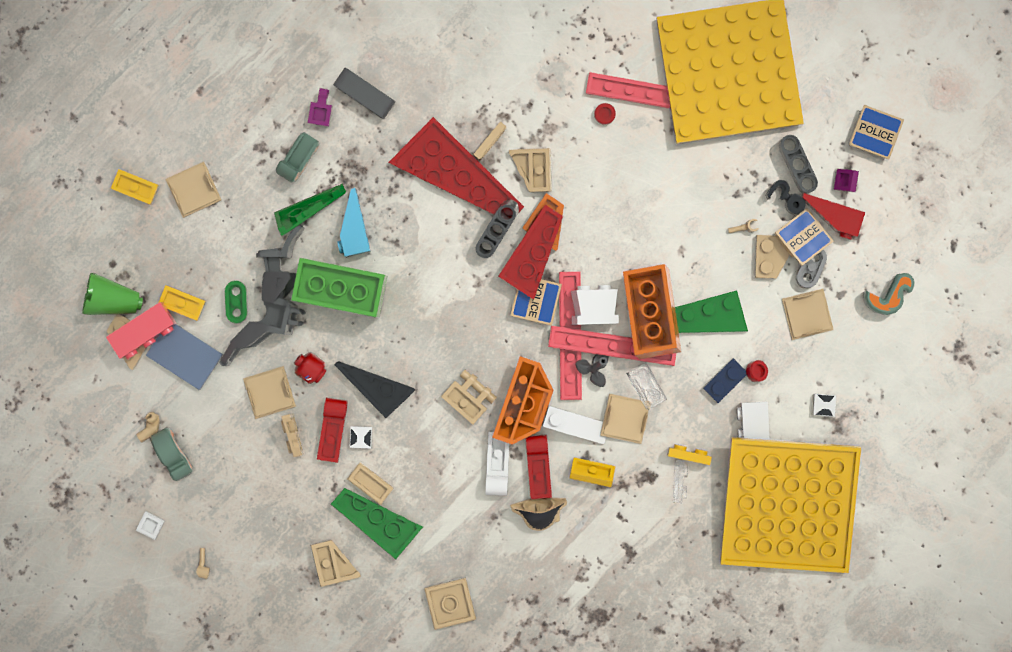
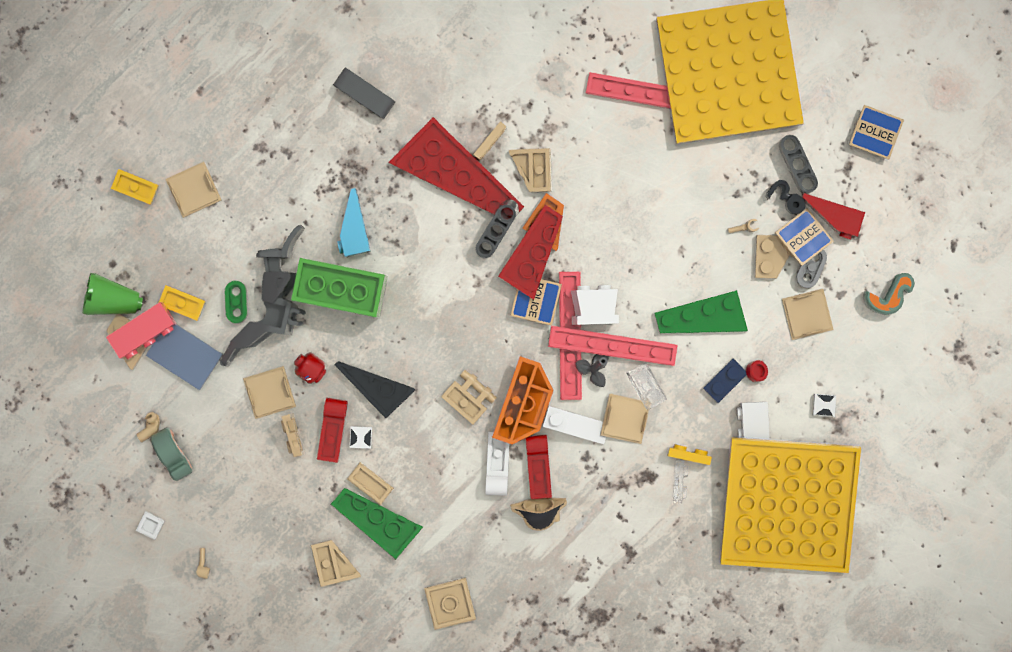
(295, 214): green wing -> none
(297, 157): sand green animal -> none
(320, 112): magenta plate -> none
(592, 472): yellow plate -> none
(605, 113): red tile -> none
(652, 311): orange brick -> none
(846, 180): magenta plate -> none

